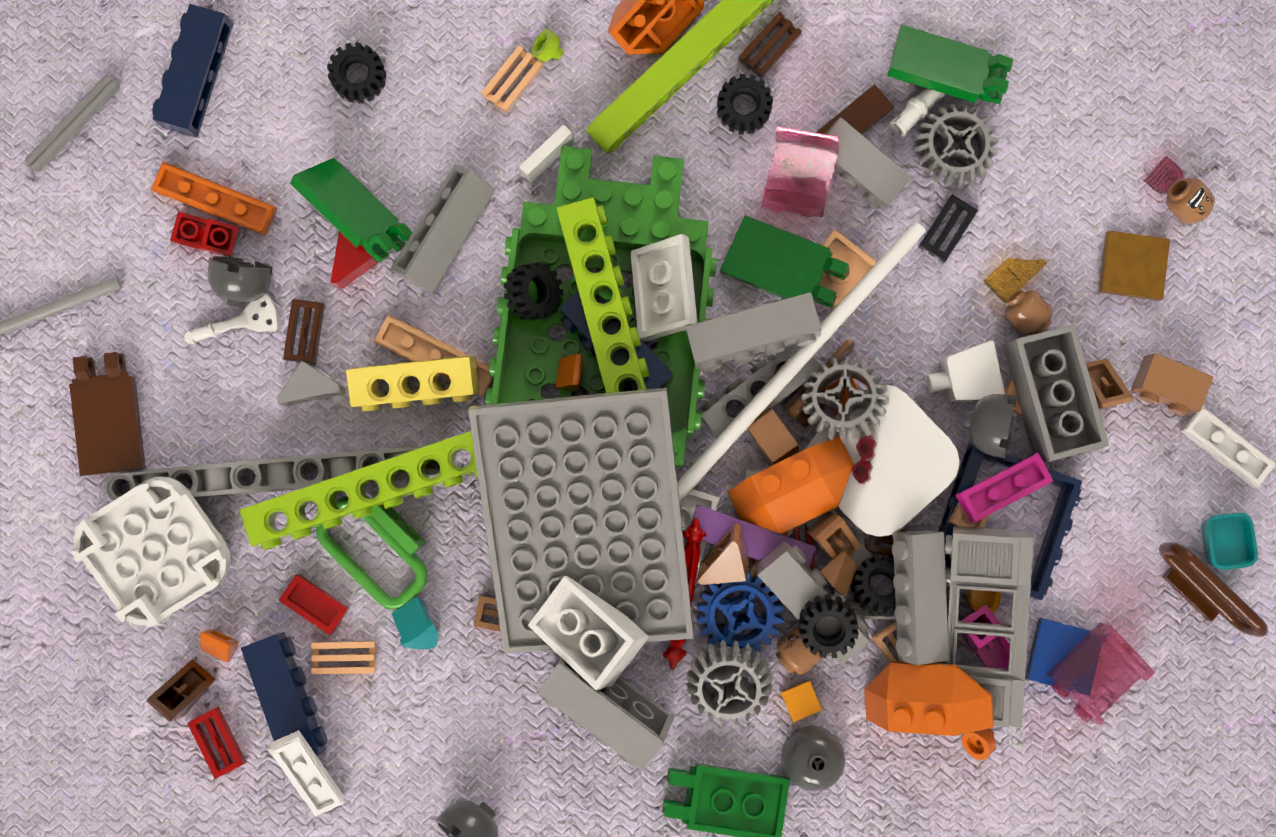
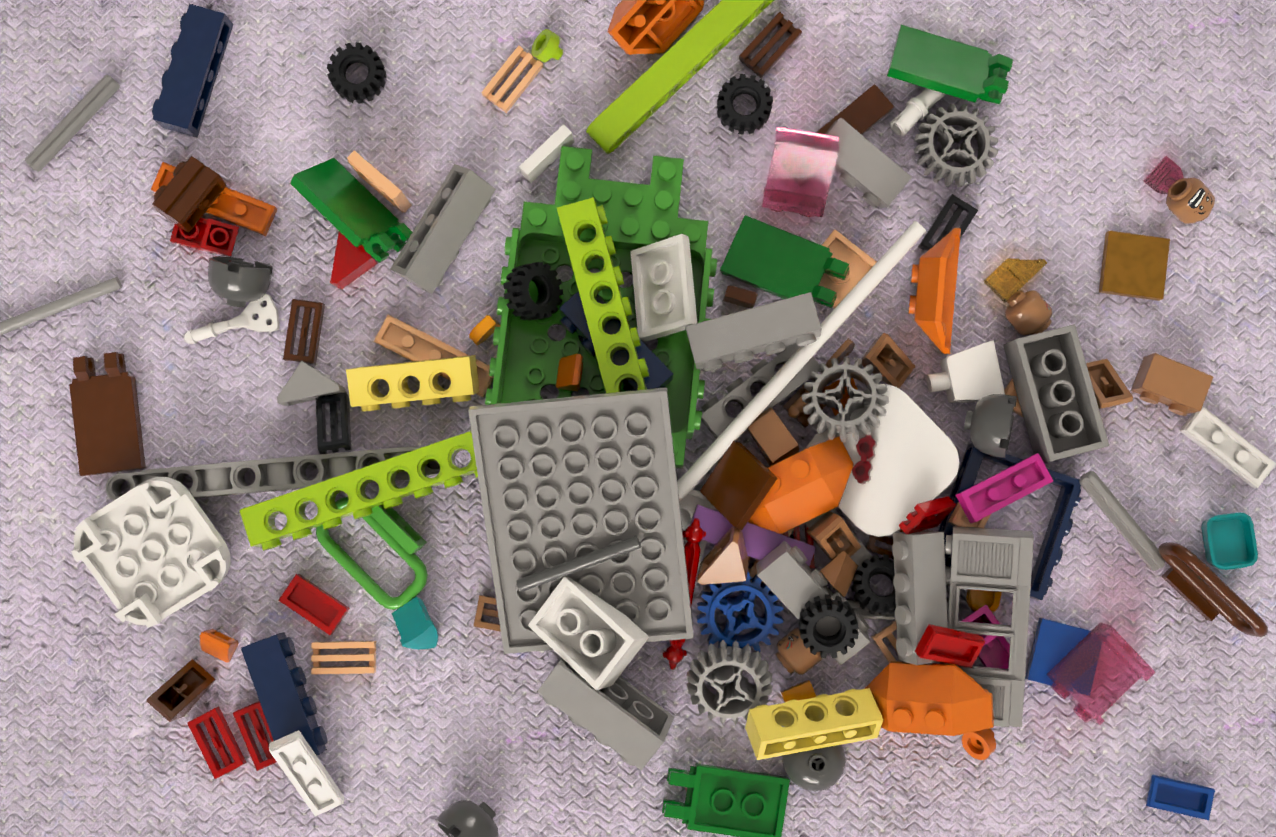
(188, 193): none -> reddish brown brick
(248, 737): none -> red tile
(335, 443): none -> black tile
(379, 182): none -> light nougat tile
(483, 329): none -> light orange tile
(578, 564): none -> dark grey bar
(738, 485): none -> reddish brown tile
(740, 296): none -> reddish brown tile
(834, 722): none -> light yellow brick
(888, 360): none -> medium nougat slope
(924, 516): none -> red tile
(936, 290): none -> orange wedge
(949, 646): none -> red tile
(1122, 520): none -> light grey axle
(1180, 797): none -> blue tile

